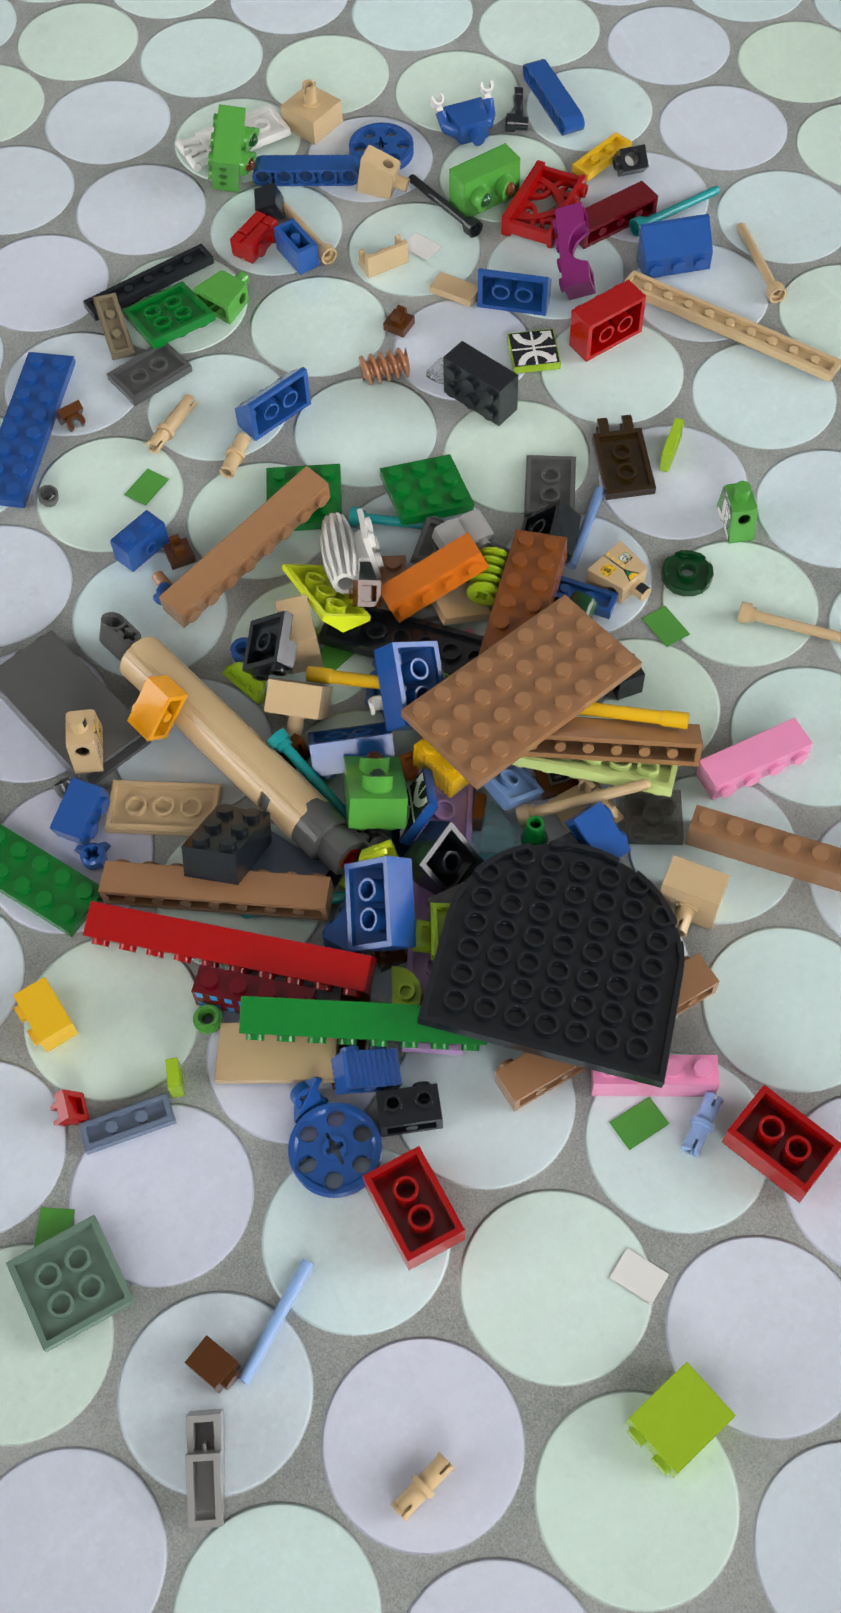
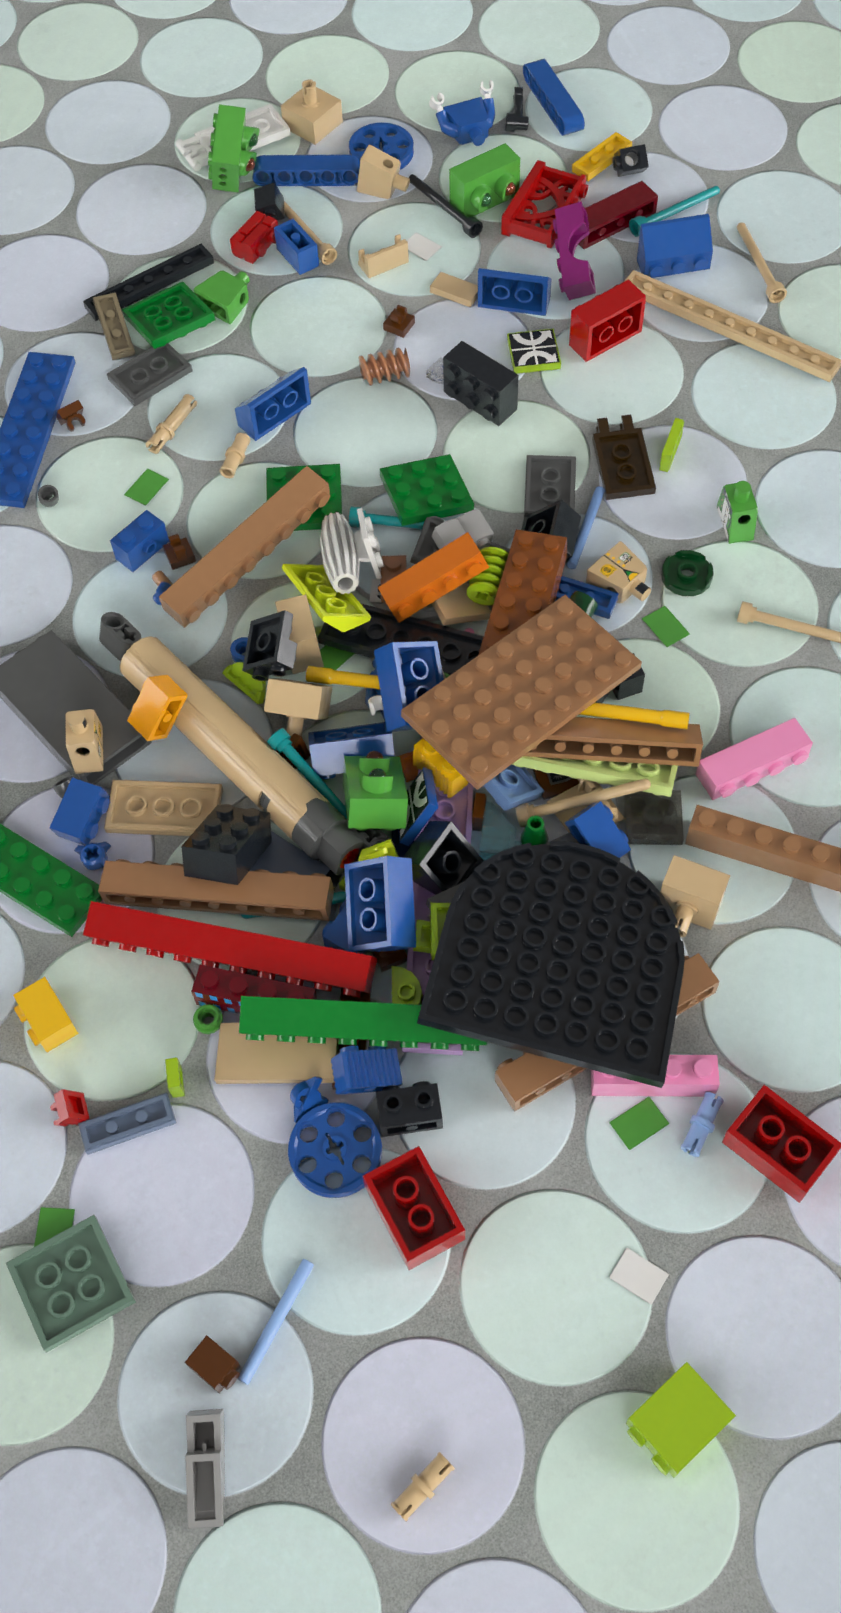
(366, 593): tile -> none

